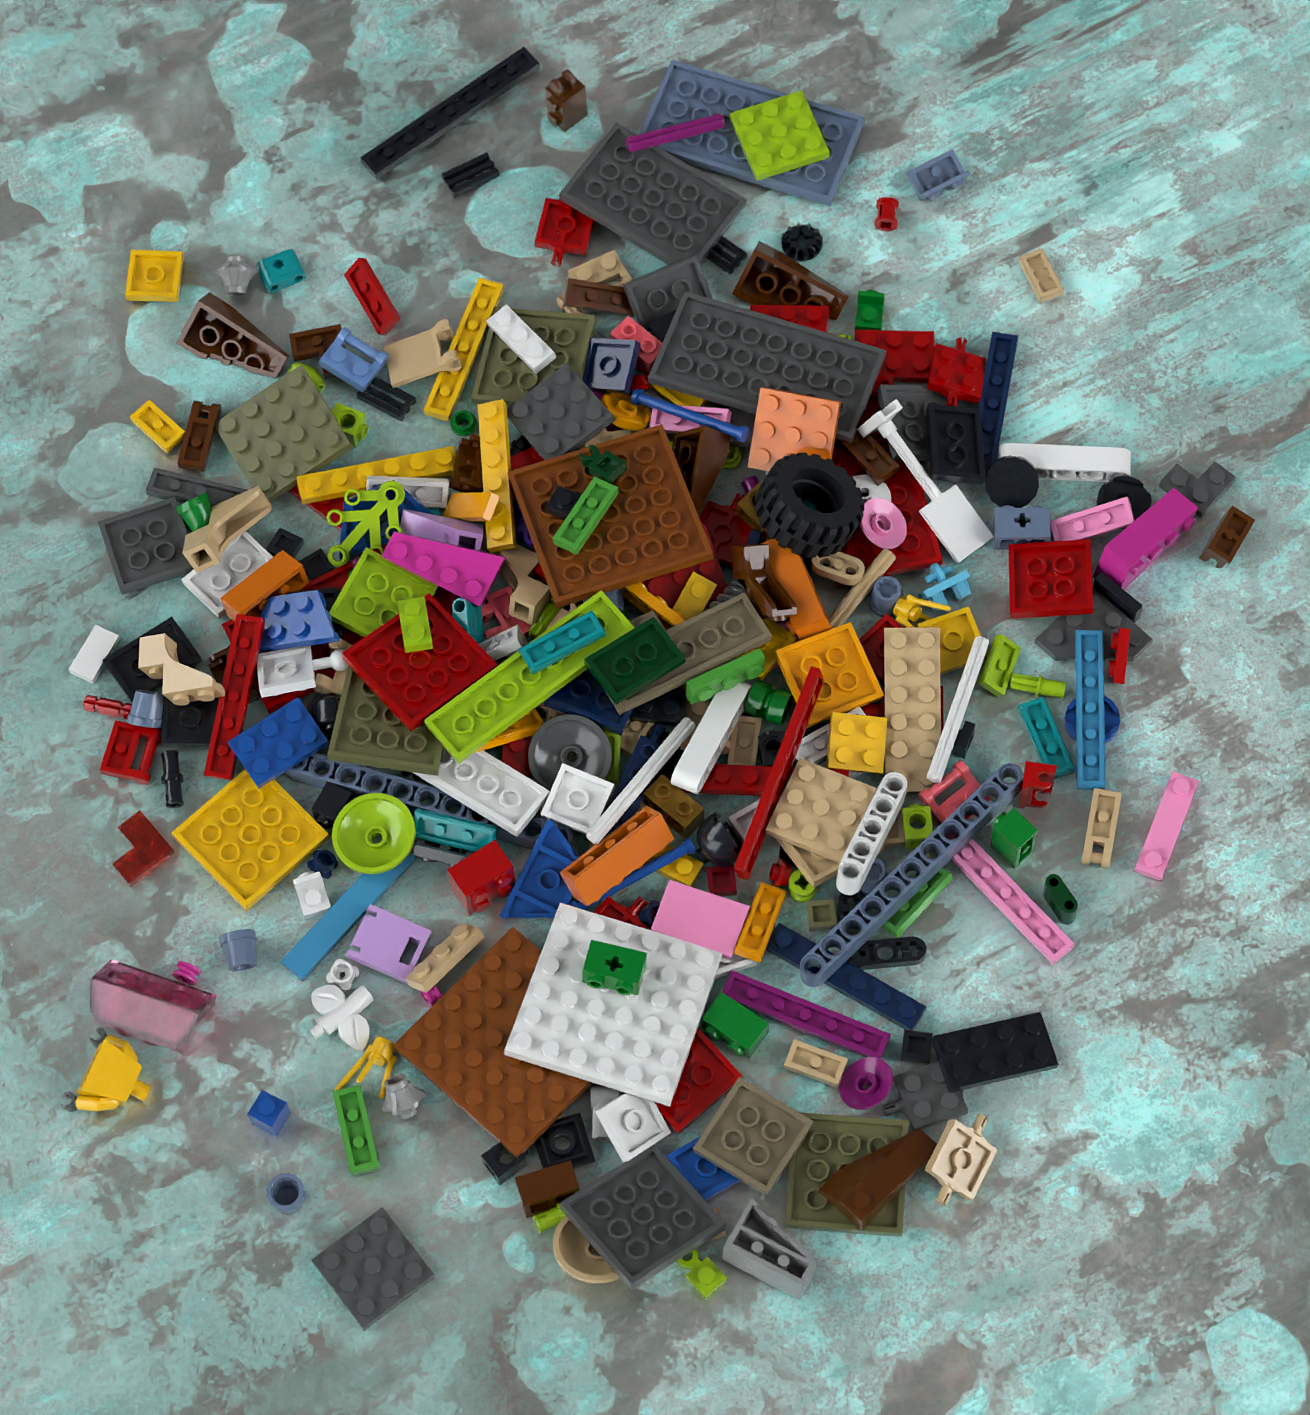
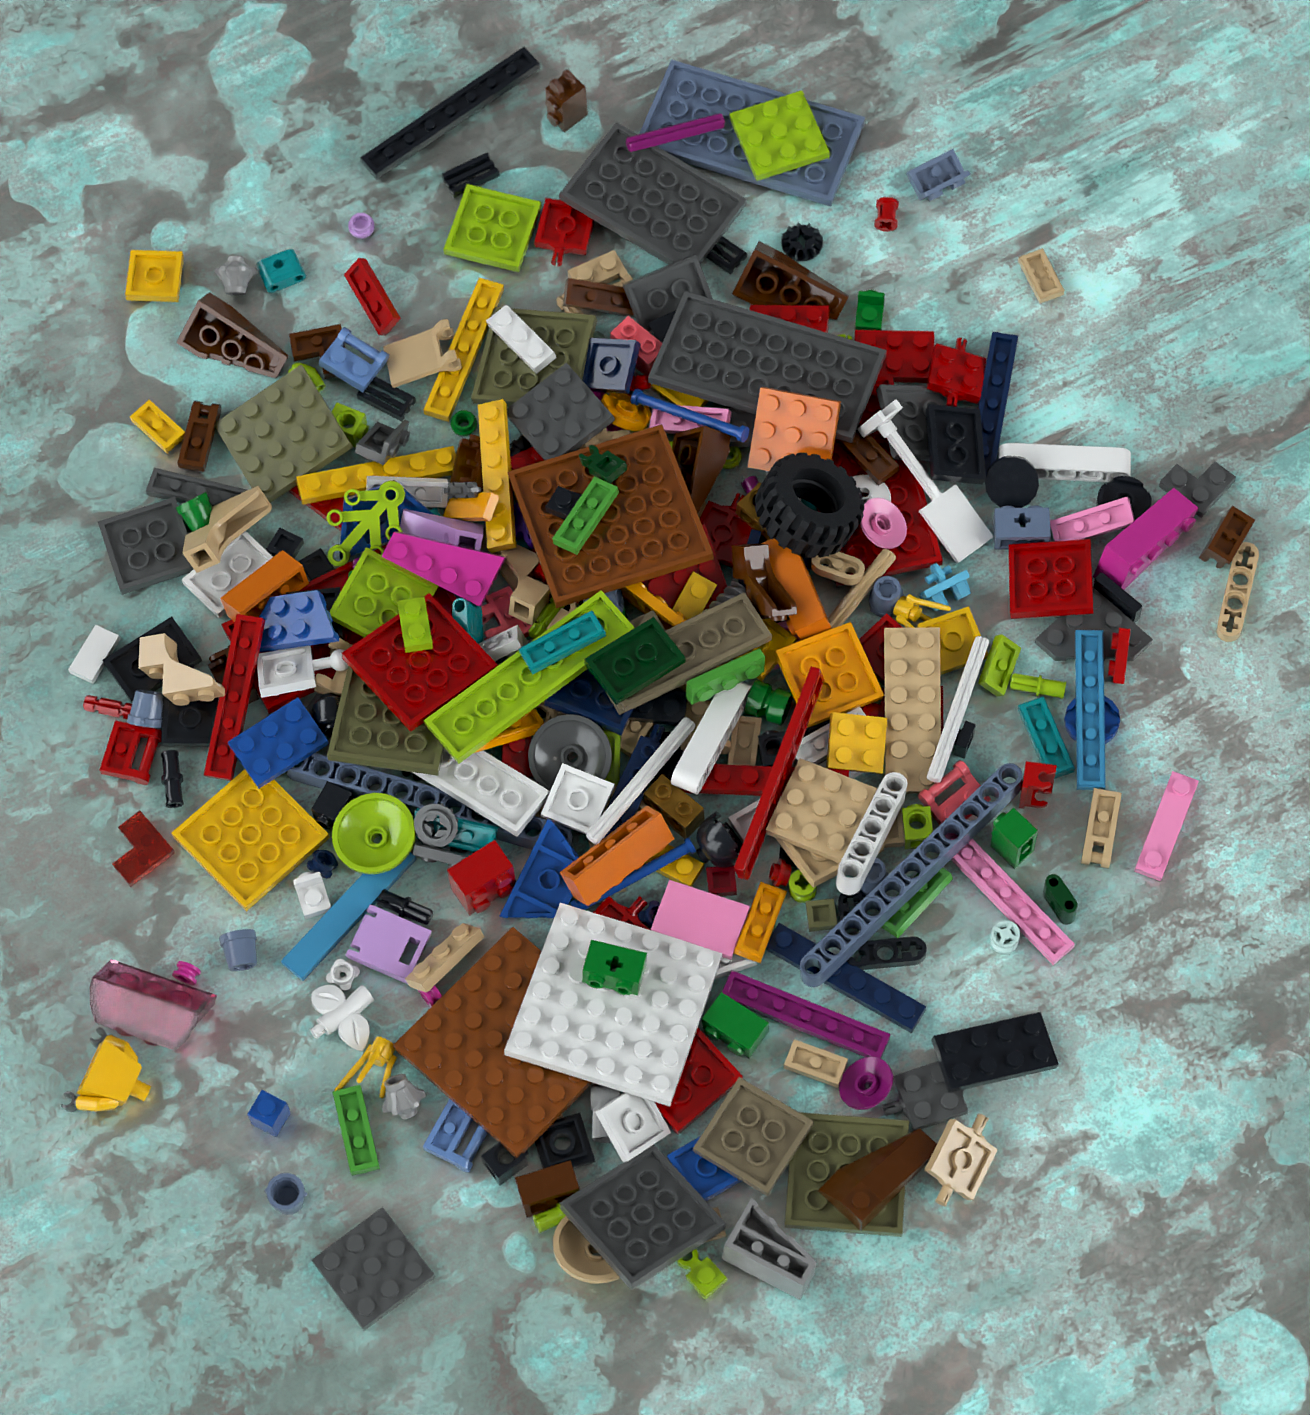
(361, 225): none -> lavender plate
(383, 442): none -> dark grey bracket
(405, 907): none -> black axle
(425, 829): none -> gear
(448, 1134): none -> medium blue plate
(462, 490): none -> dark grey axle
(492, 228): none -> lime plate
(916, 1046): black plate -> none
(1005, 930): none -> light aqua wheel
(1237, 591): none -> tan beam

